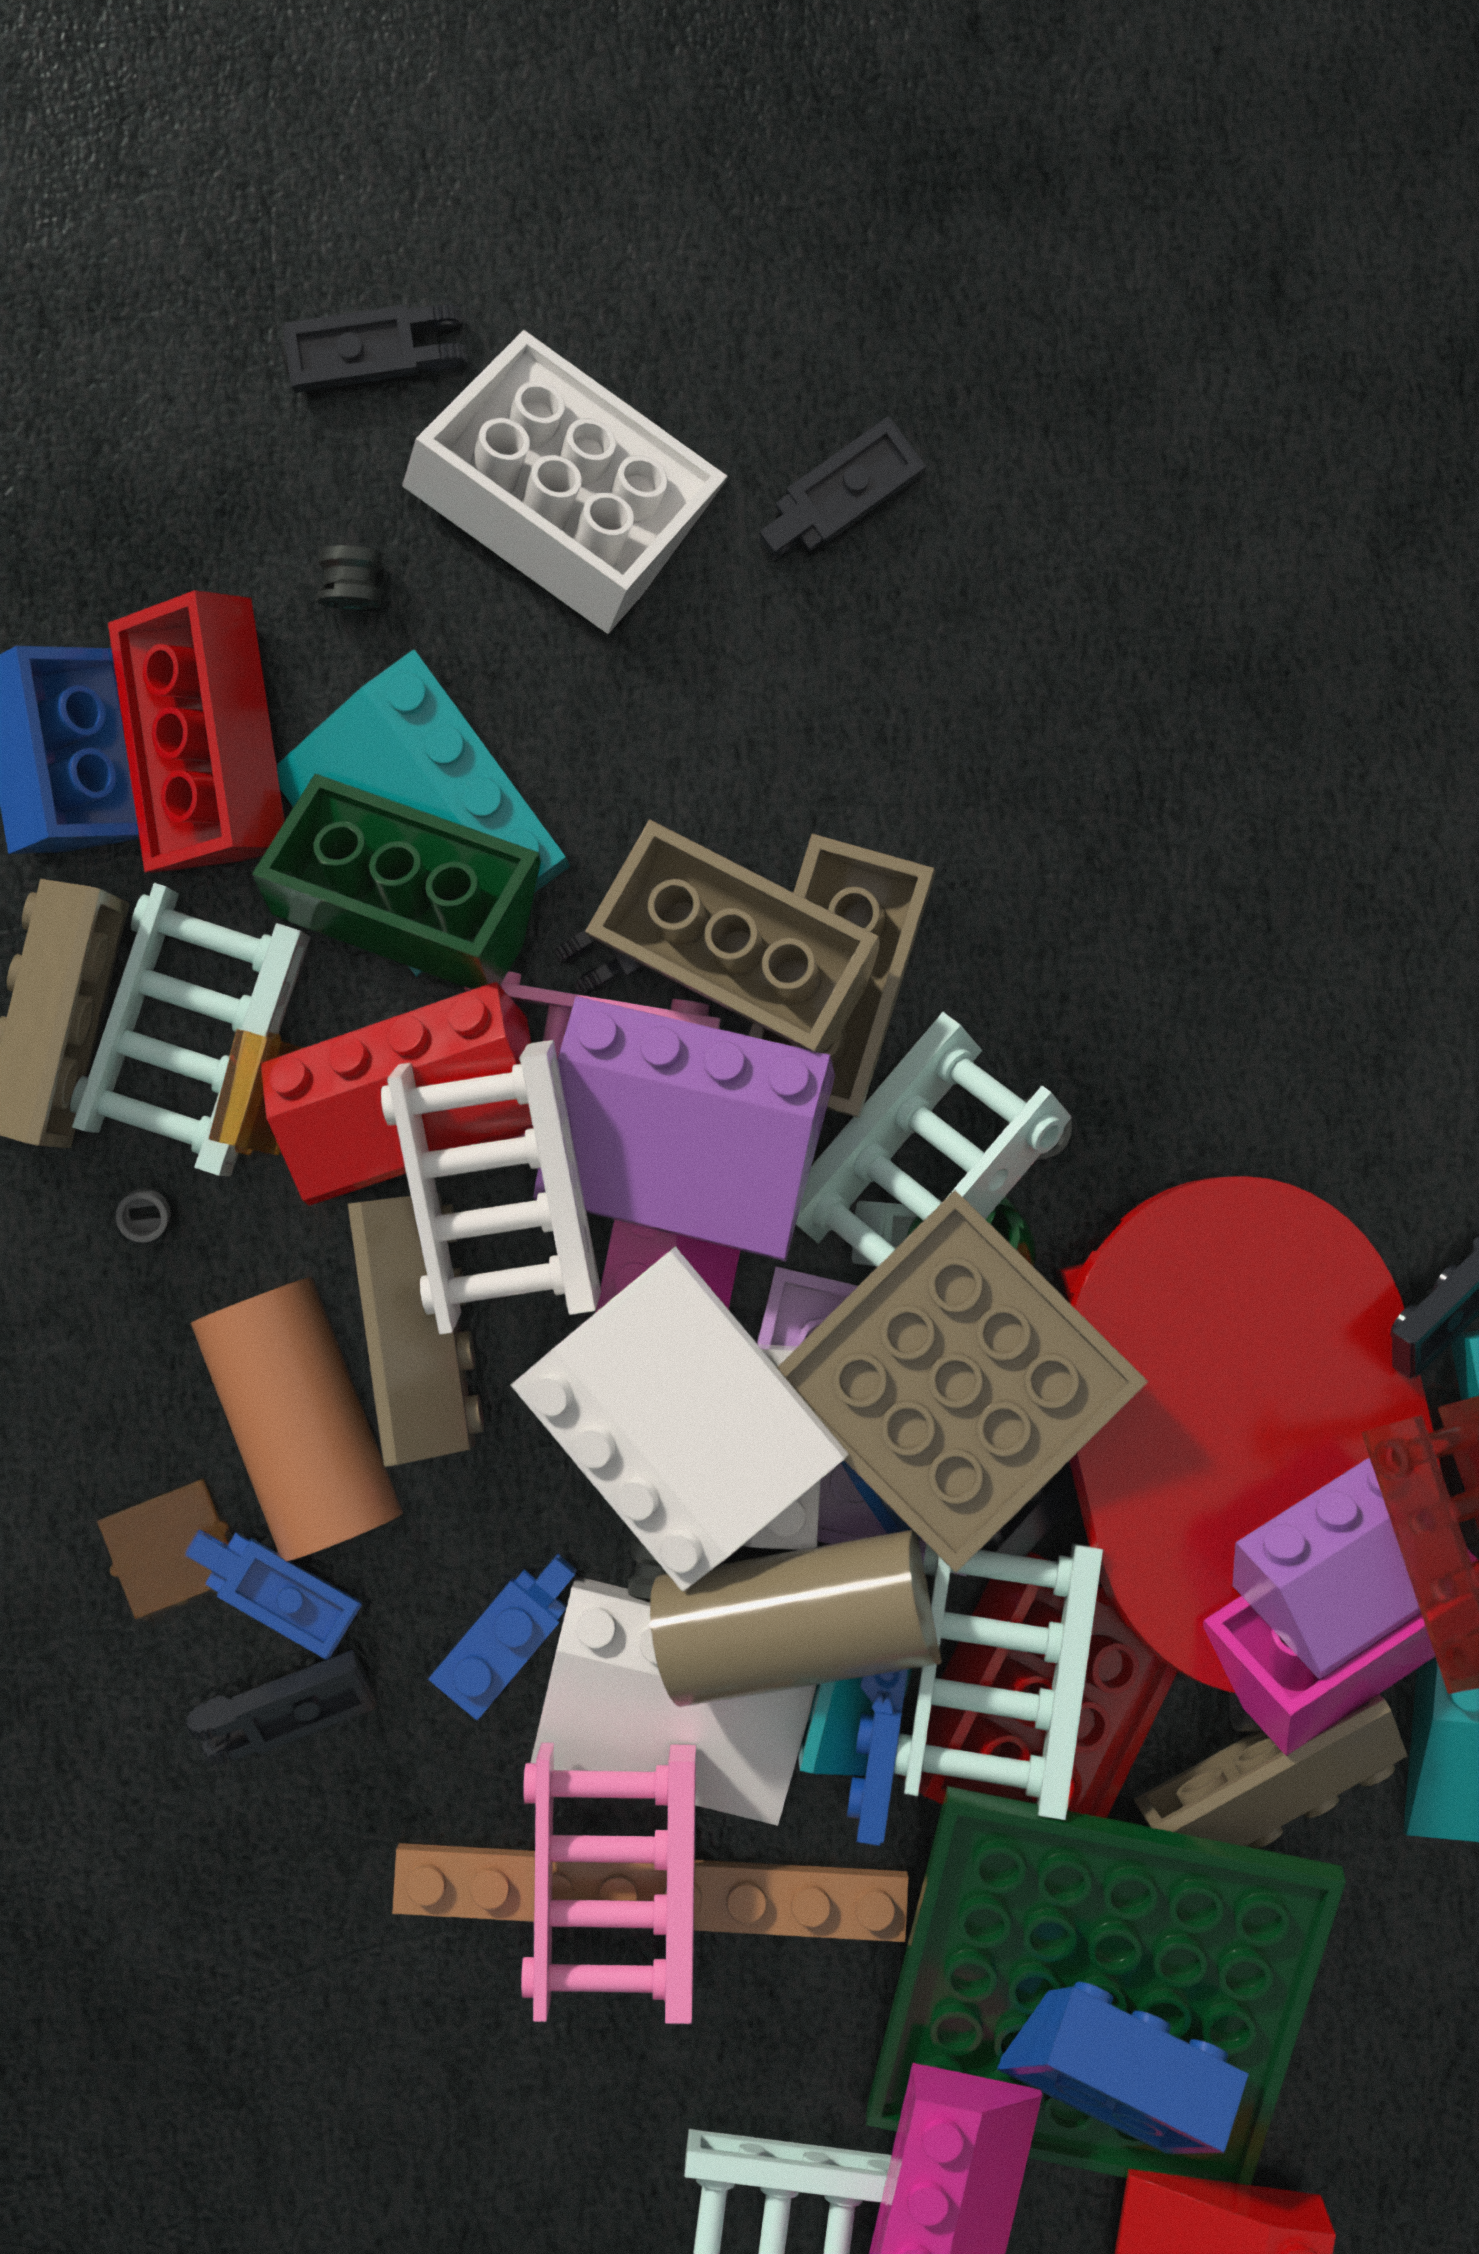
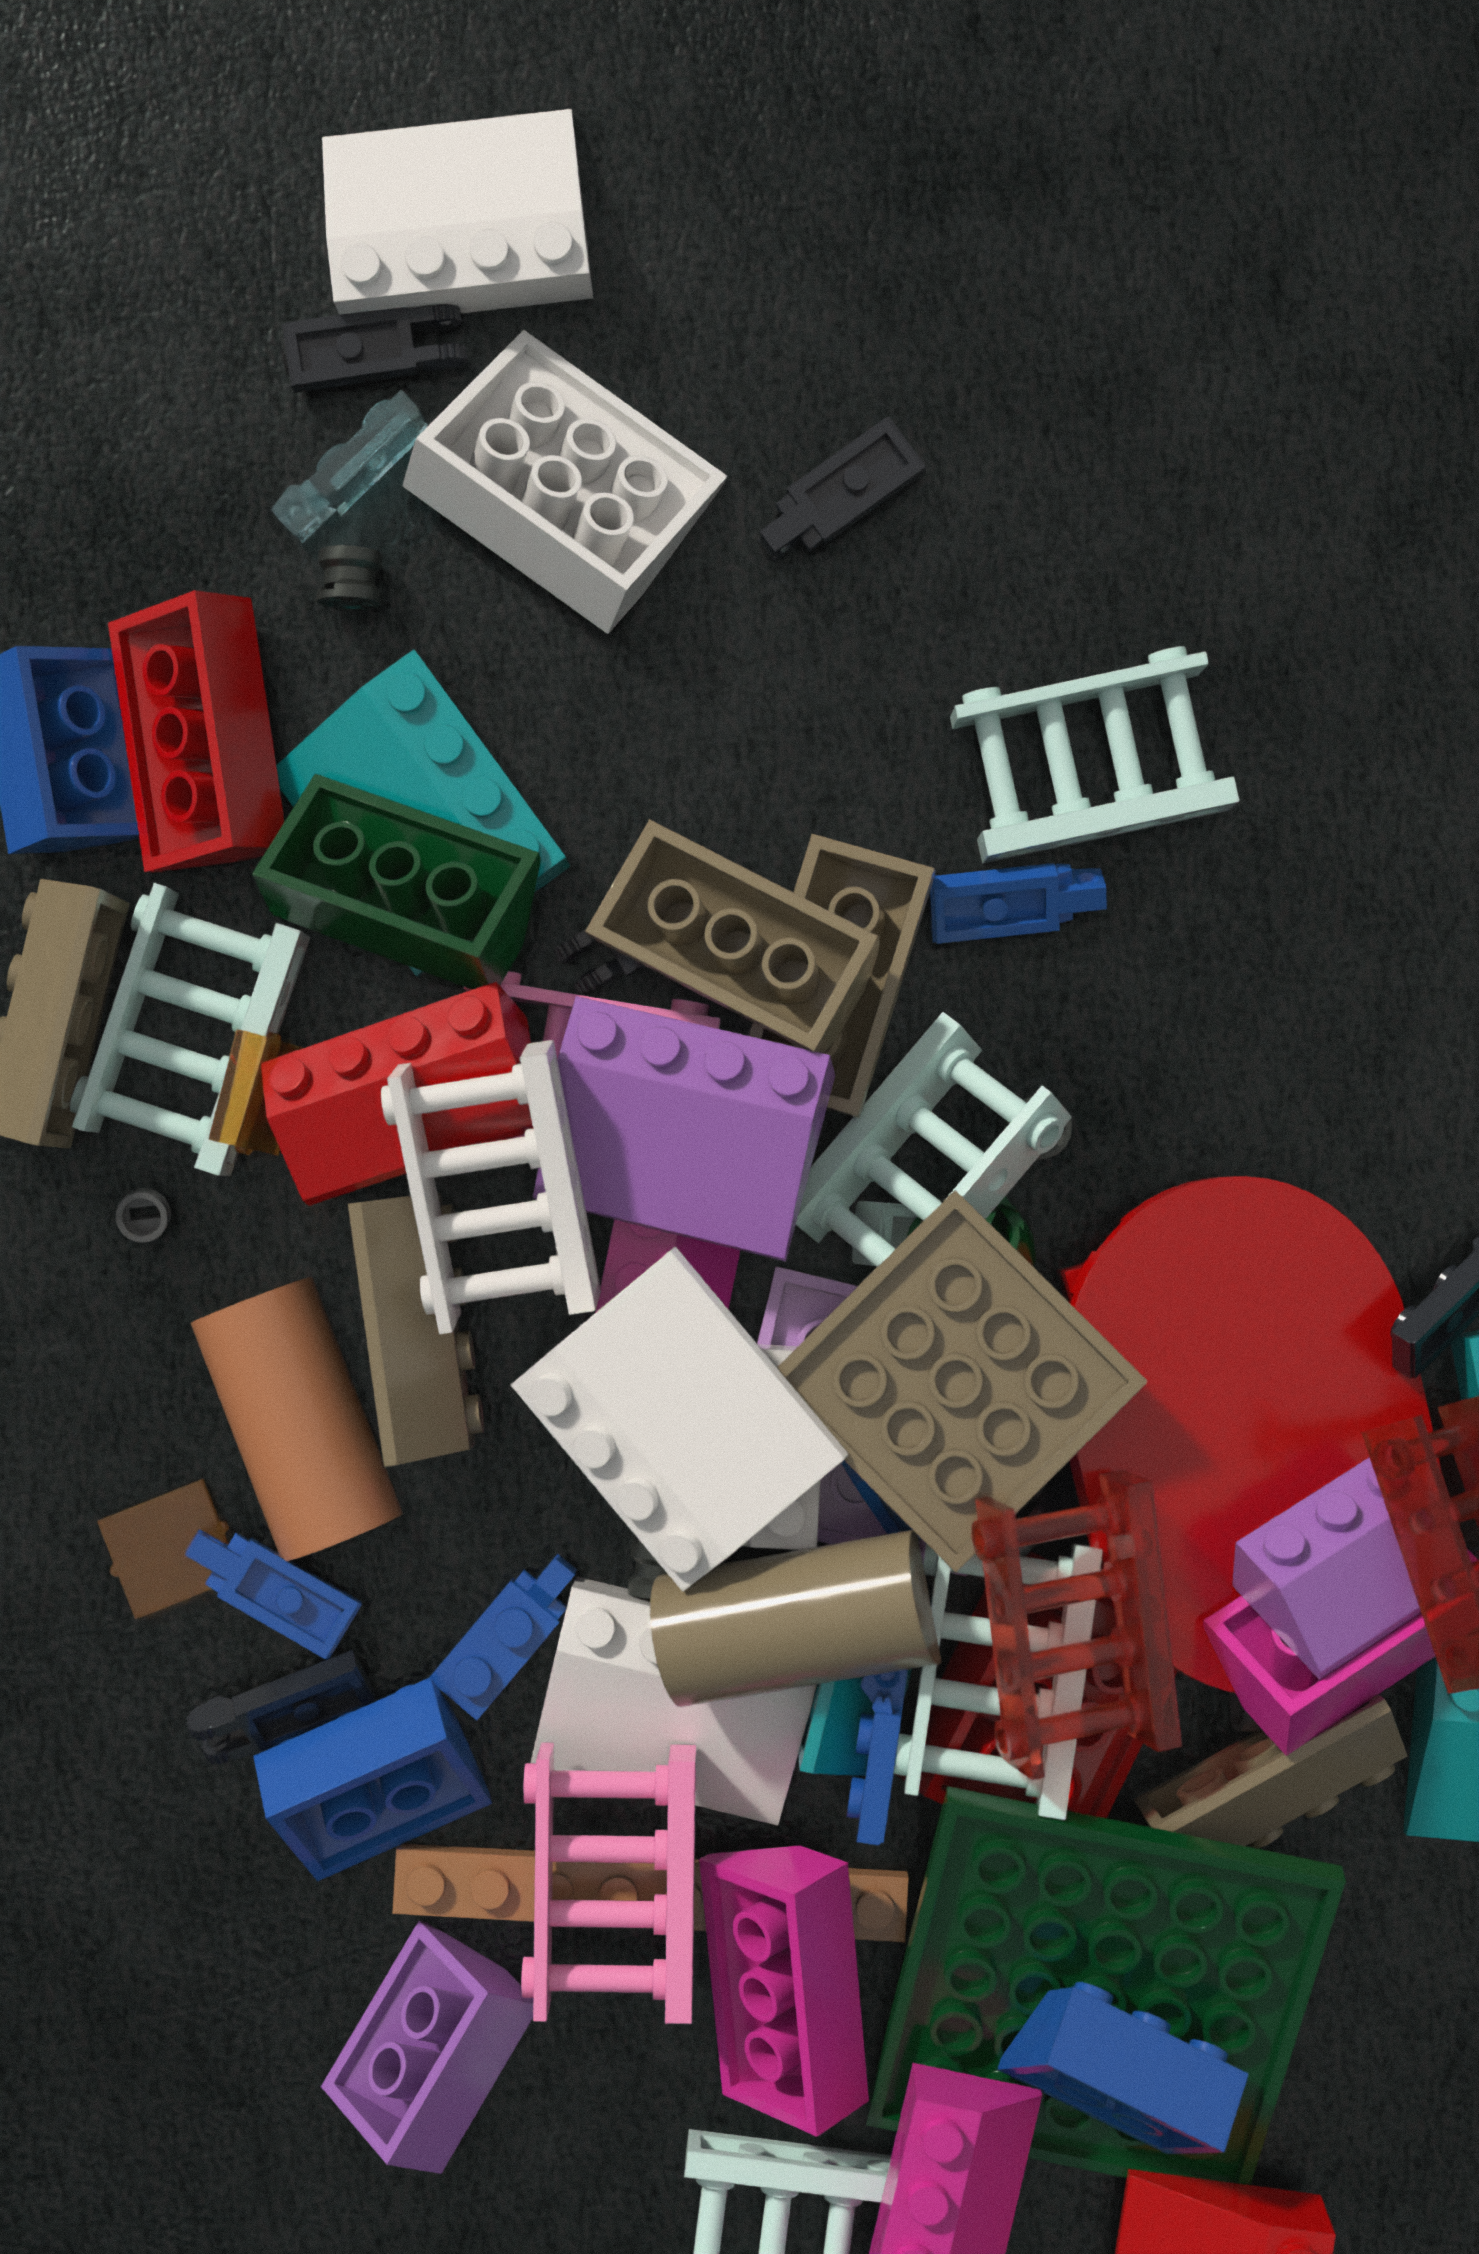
(352, 467): none -> clear light blue hinge
(370, 1780): none -> blue slope
(428, 2050): none -> medium lavender slope
(457, 215): none -> white slope
(785, 1983): none -> dark pink slope
(1011, 901): none -> blue hinge
(1134, 803): none -> light aqua fence
(1137, 1642): none -> clear red fence

